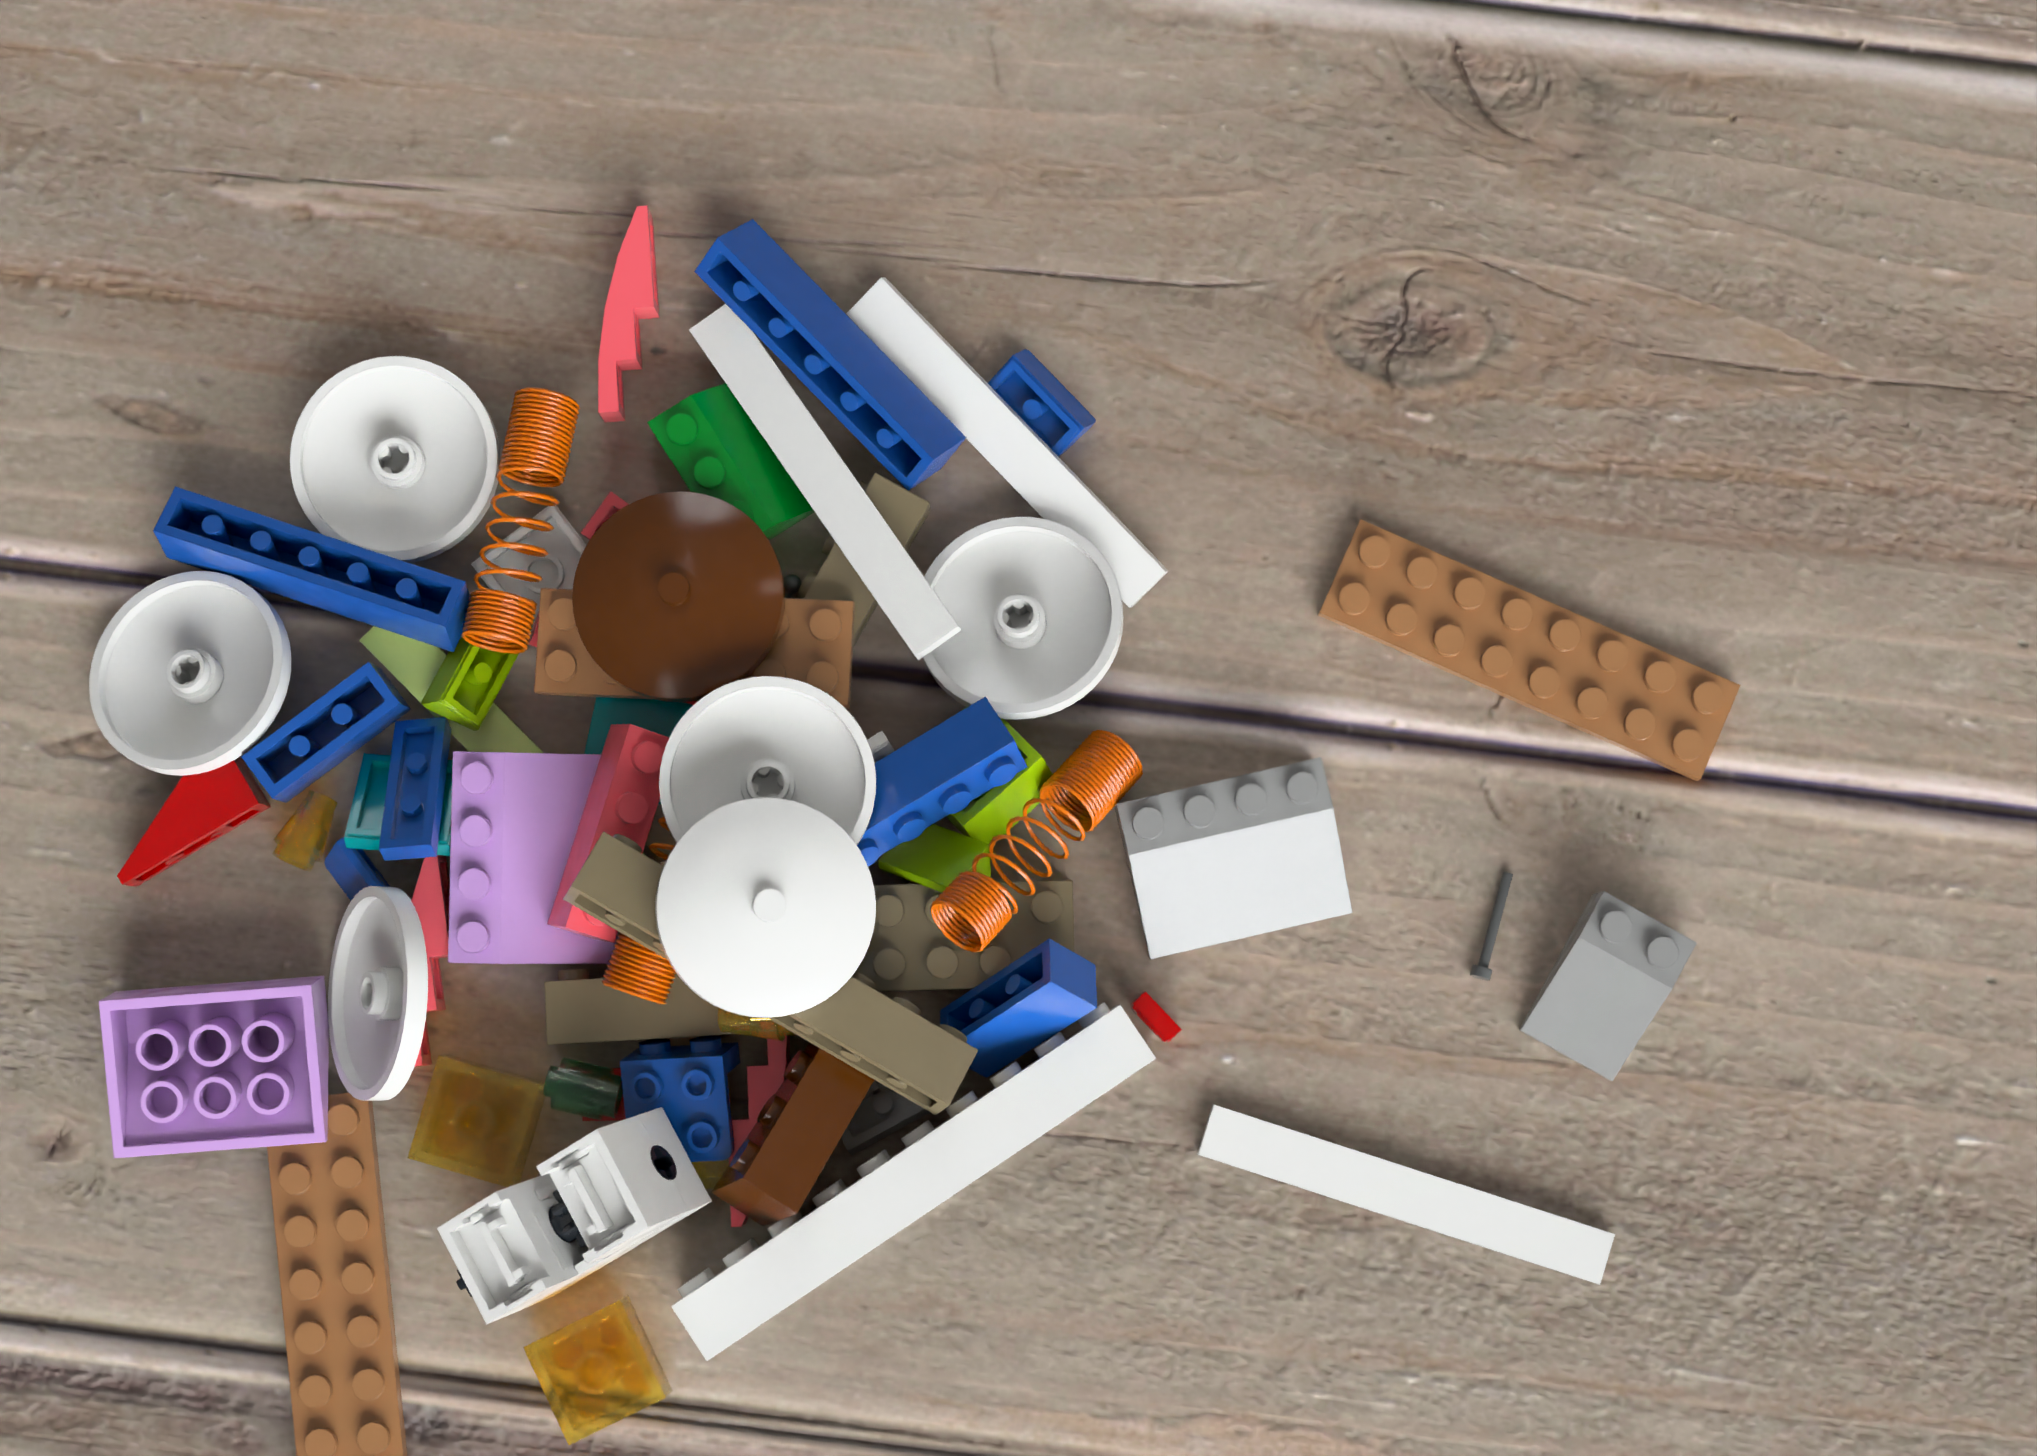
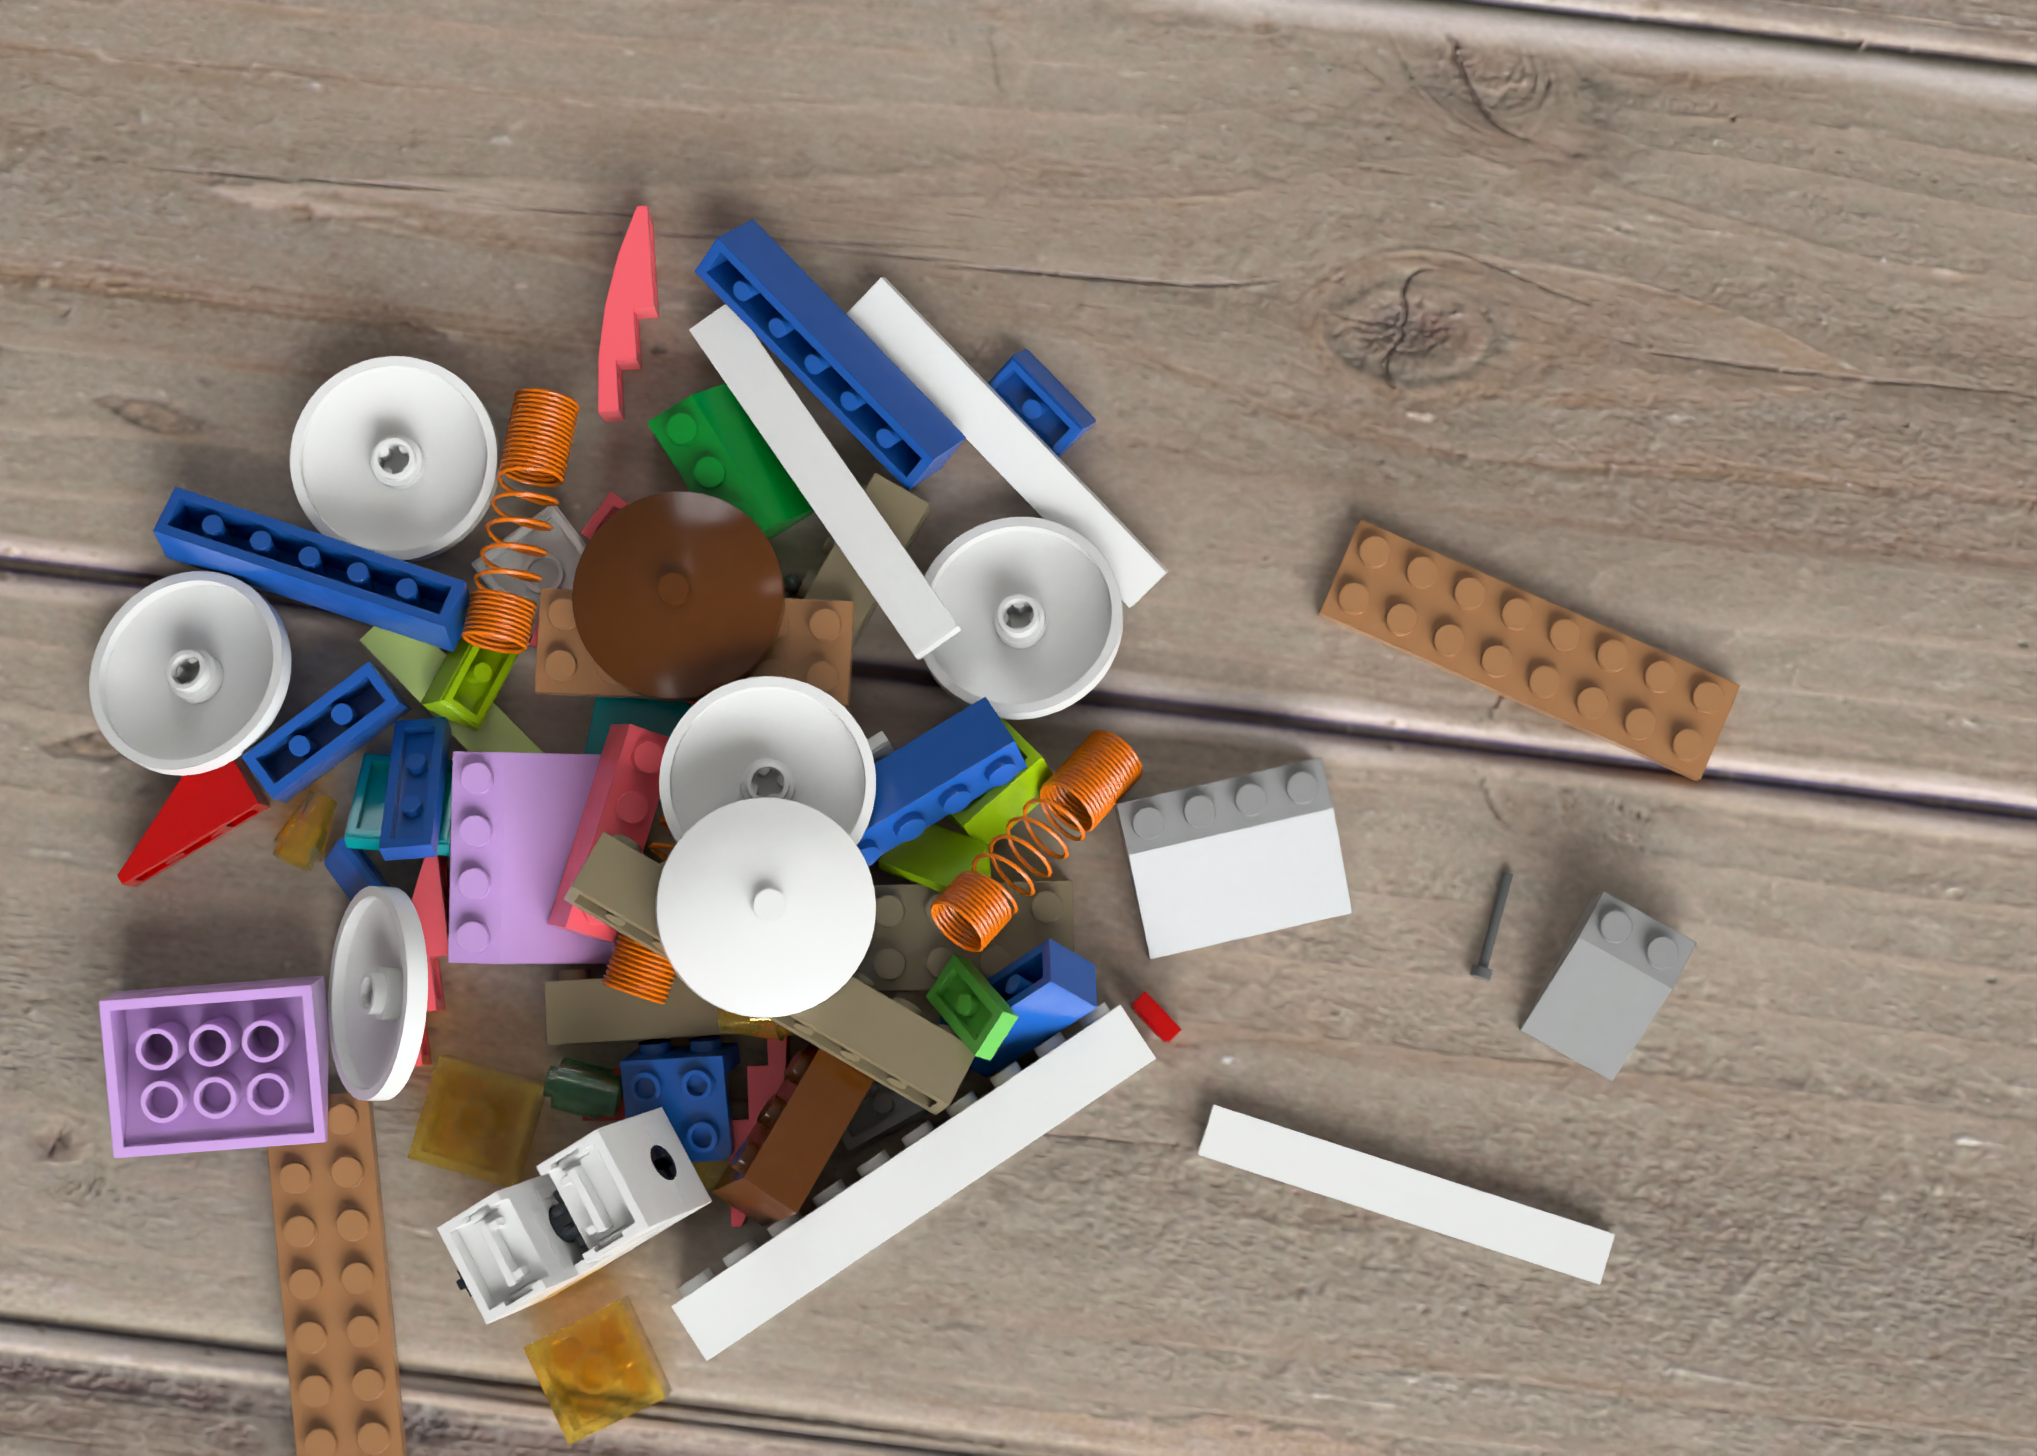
(972, 1007): none -> bright green plate

